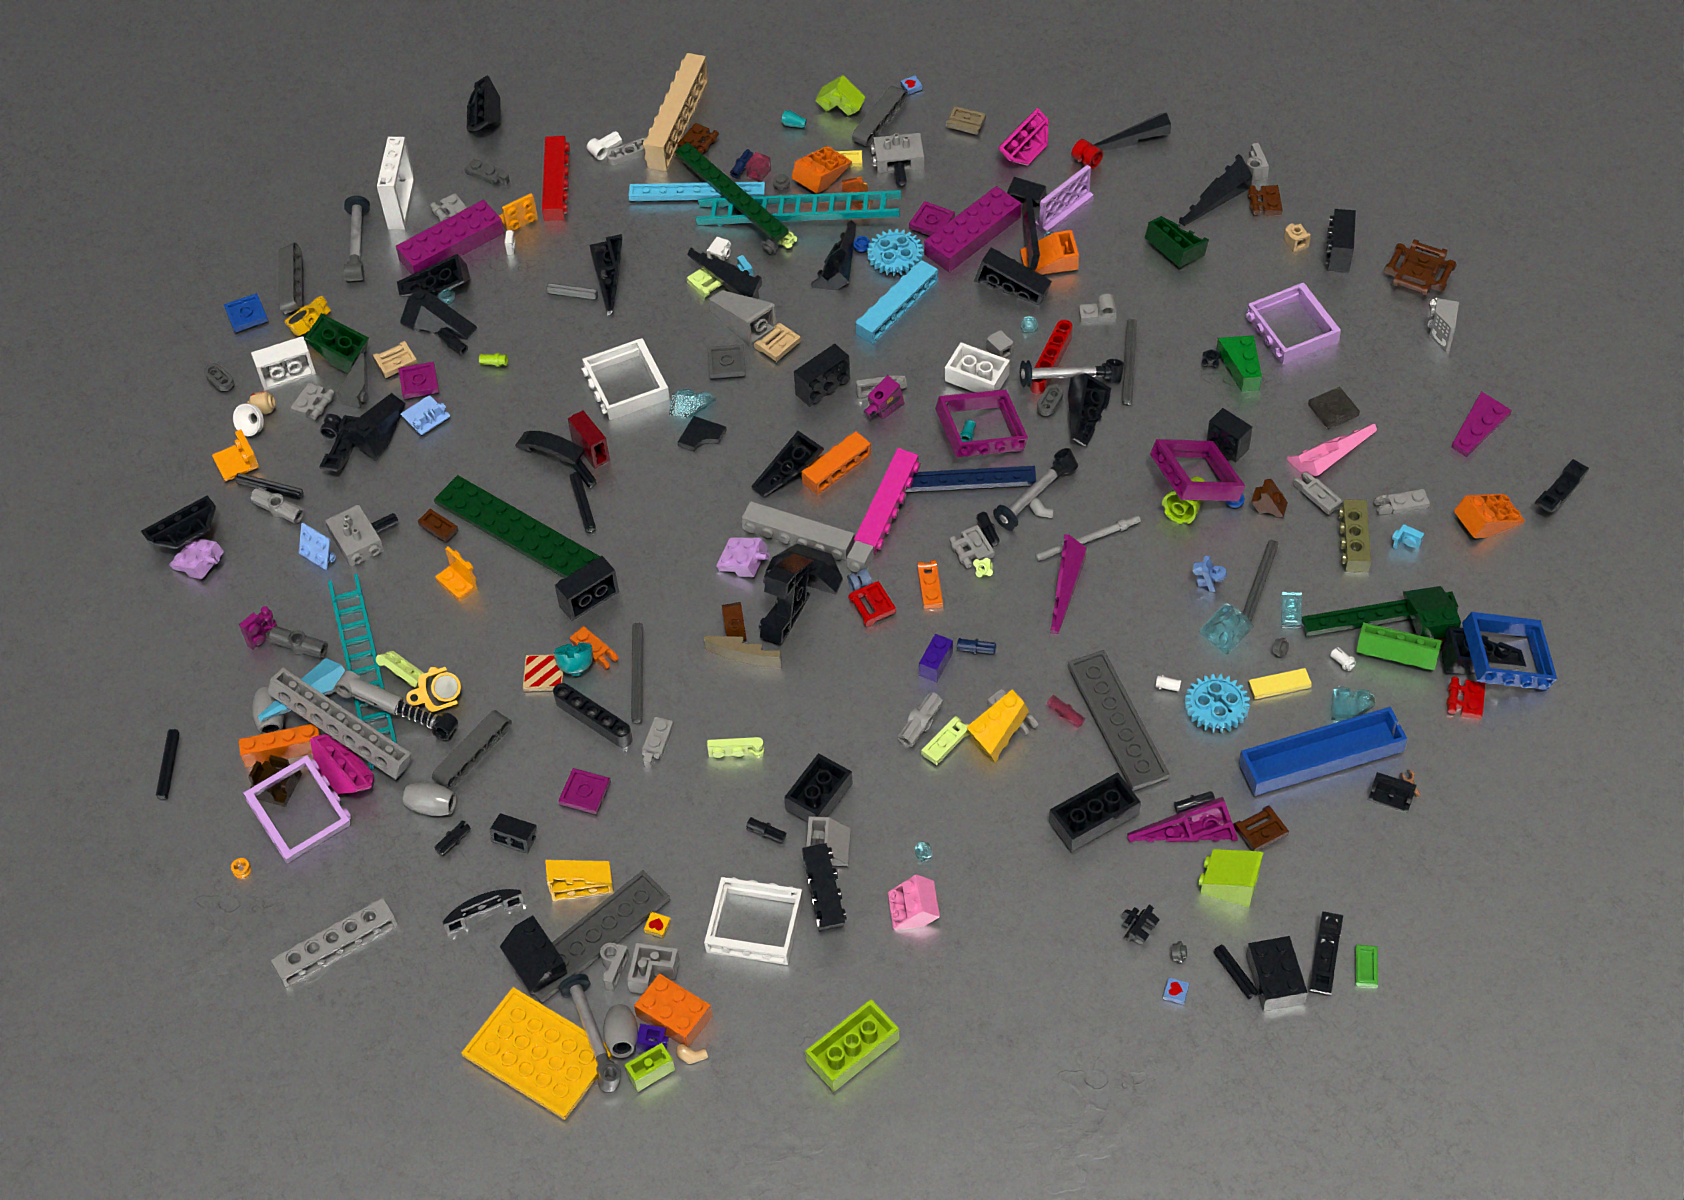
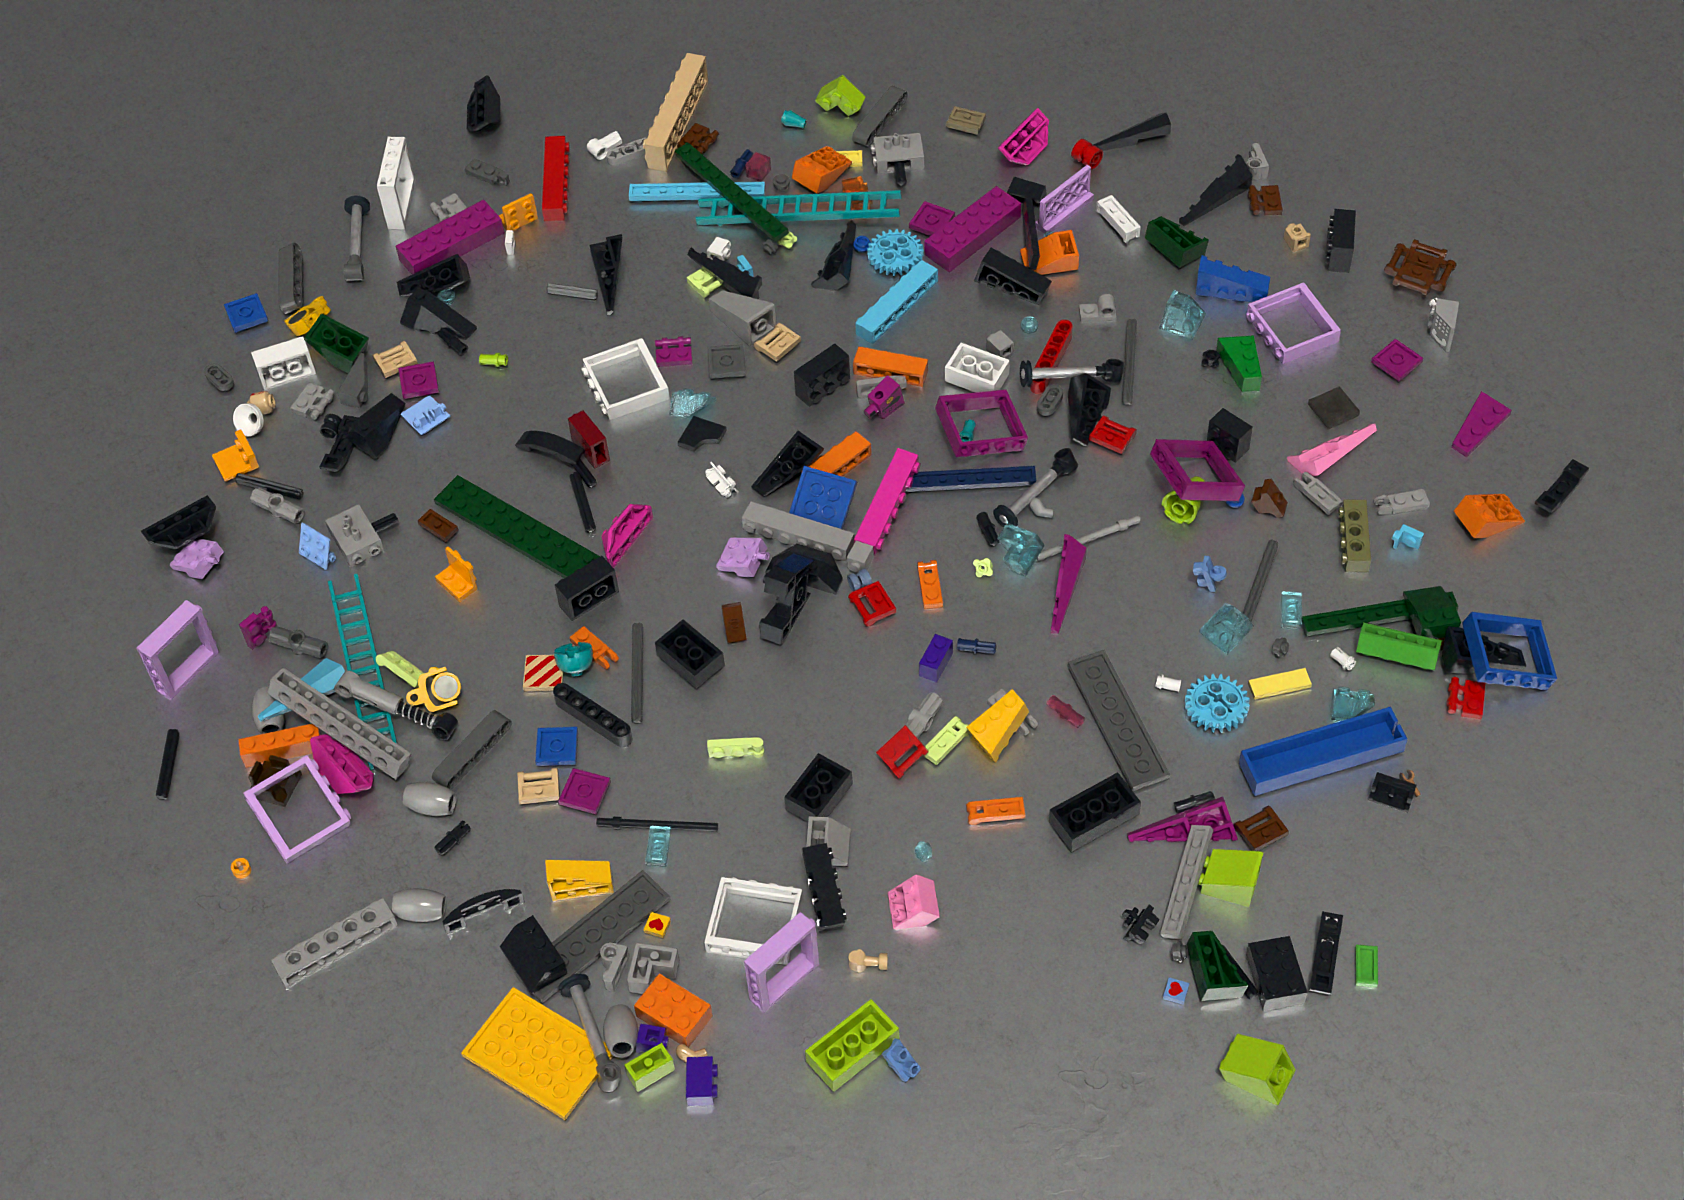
(164, 635): none -> lavender window
(419, 905): none -> light grey piece
(513, 833): black hinge -> none
(538, 790): none -> tan plate
(556, 746): none -> blue plate
(618, 822): none -> black bar
(625, 531): none -> dark pink wedge
(656, 740): light grey hinge -> none
(658, 846): none -> clear light blue plate
(673, 356): none -> magenta plate
(689, 653): none -> black brick
(700, 1081): none -> dark purple brick
(716, 475): none -> white hinge
(735, 649): dark tan slope -> none
(765, 830): black axle -> none
(797, 930): none -> lavender window
(823, 497): none -> blue plate
(859, 961): none -> tan leg
(882, 363): none -> orange brick
(898, 747): none -> red plate
(901, 1061): none -> medium blue hips
(911, 84): medium blue tile -> none
(977, 544): light grey plate -> none
(995, 810): none -> orange plate
(1022, 548): none -> clear light blue brick
(1110, 438): none -> red plate
(1118, 218): none -> white container
(1182, 315): none -> clear light blue slope
(1186, 882): none -> light grey plate
(1212, 969): none -> dark green wedge
(1230, 282): none -> blue wedge
(1258, 1067): none -> lime slope
(1397, 360): none -> magenta plate

